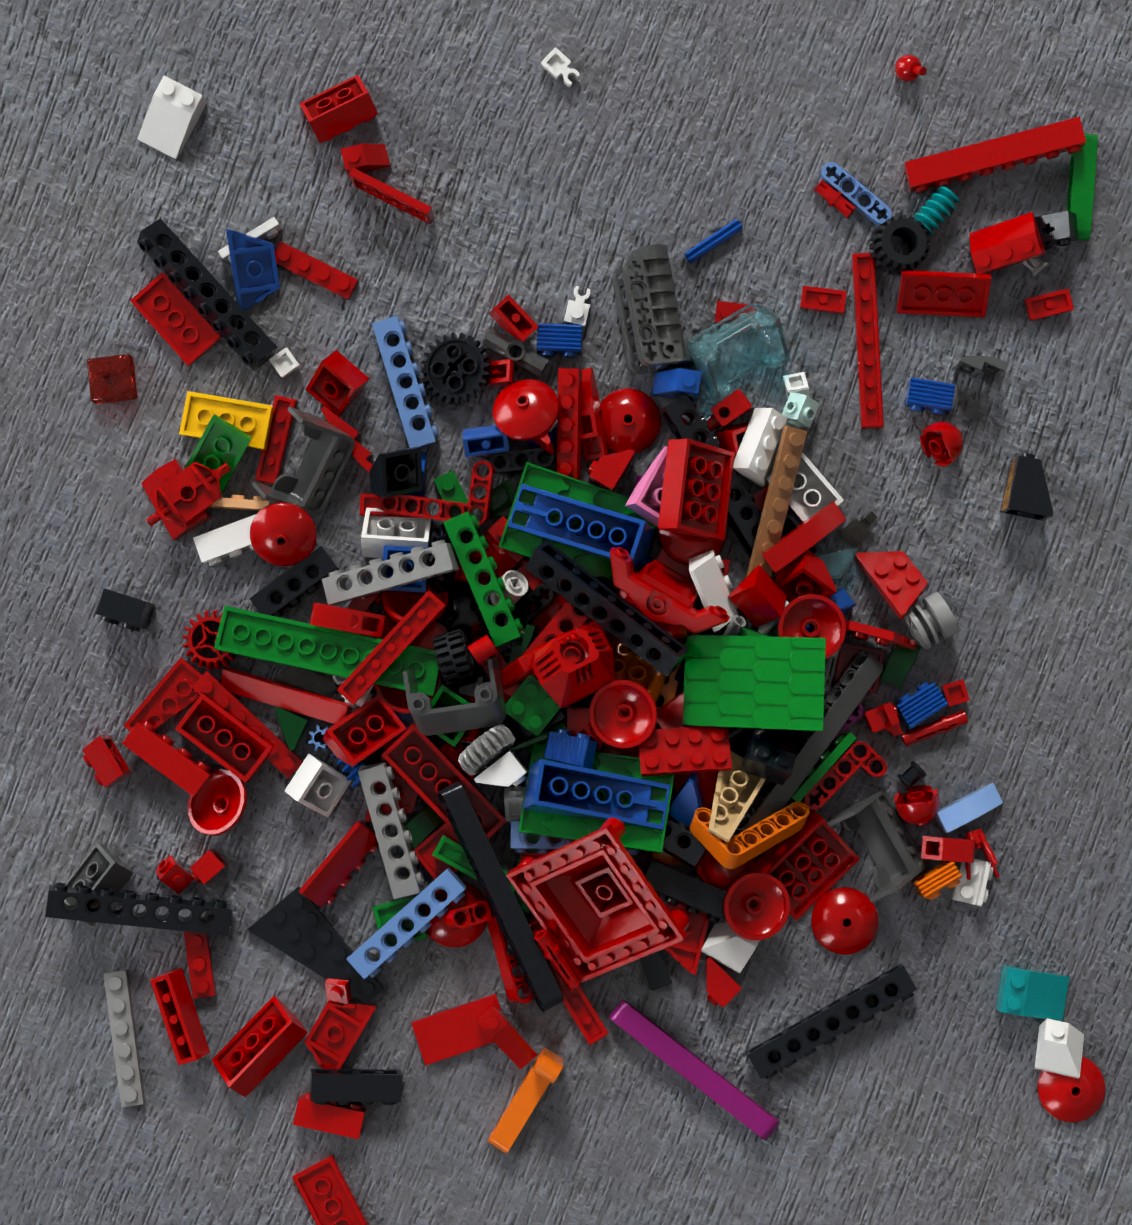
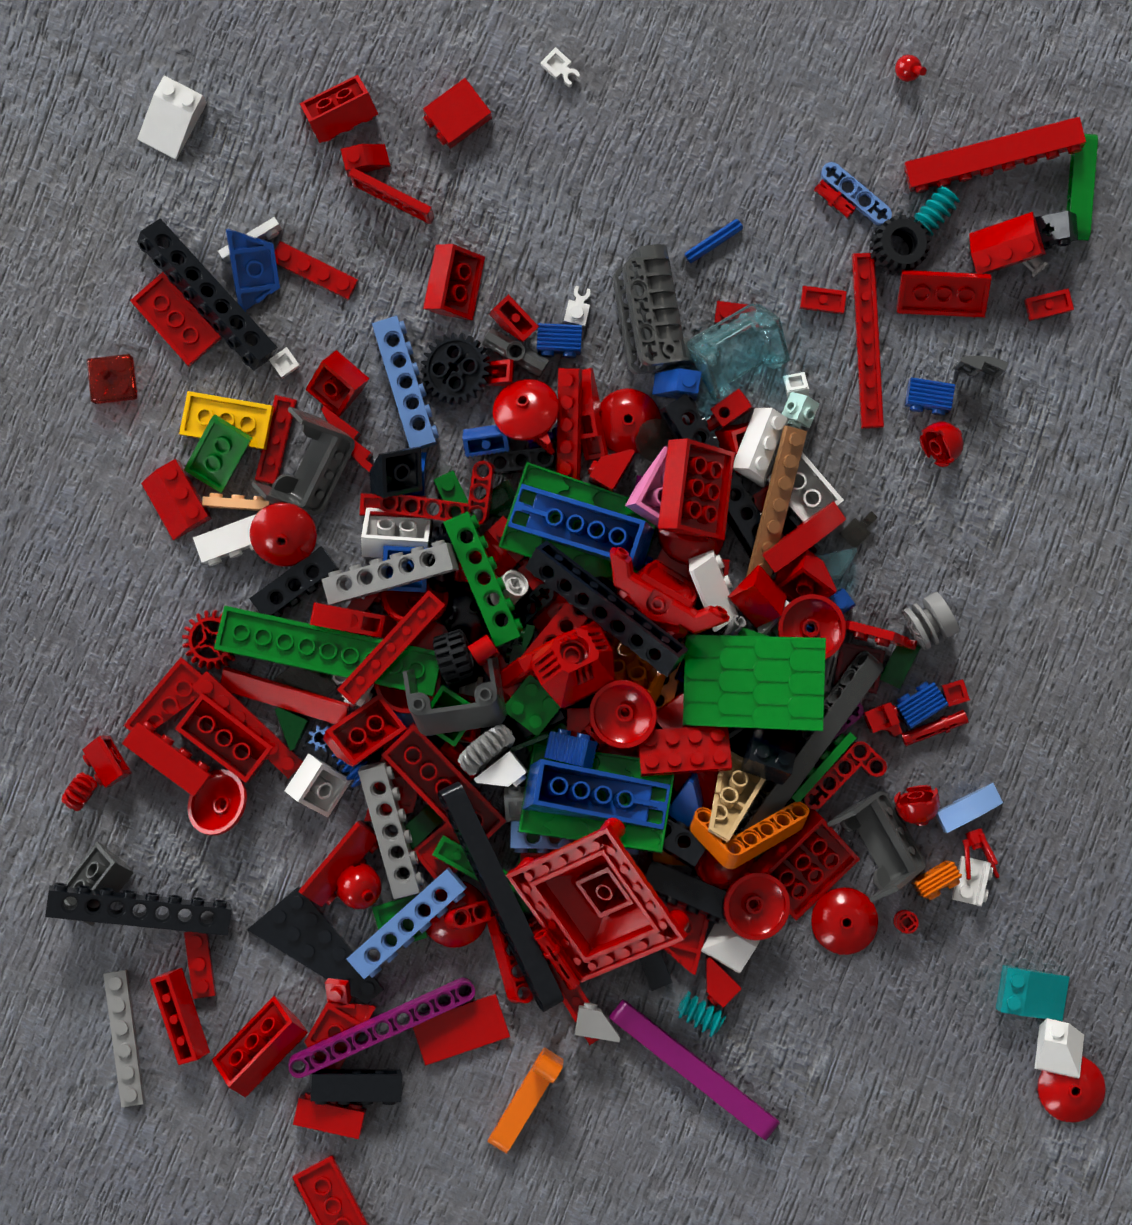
(79, 791): none -> red gear
(123, 608): black brick -> none
(173, 875): red bracket -> none
(180, 510): red plate -> none
(207, 867): red brick -> none
(359, 886): none -> red cylinder
(374, 1036): none -> magenta beam
(454, 281): none -> red slope
(456, 114): none -> red brick
(506, 1036): red slope -> none
(594, 1024): none -> light grey slope
(652, 438): none -> clear smoke tile
(701, 1015): none -> teal piece
(837, 1009): black brick -> none
(894, 578): red wing -> none
(904, 918): none -> red wheel
(911, 775): black bush -> none
(948, 849): red slope -> none
(1026, 489): black slope -> none

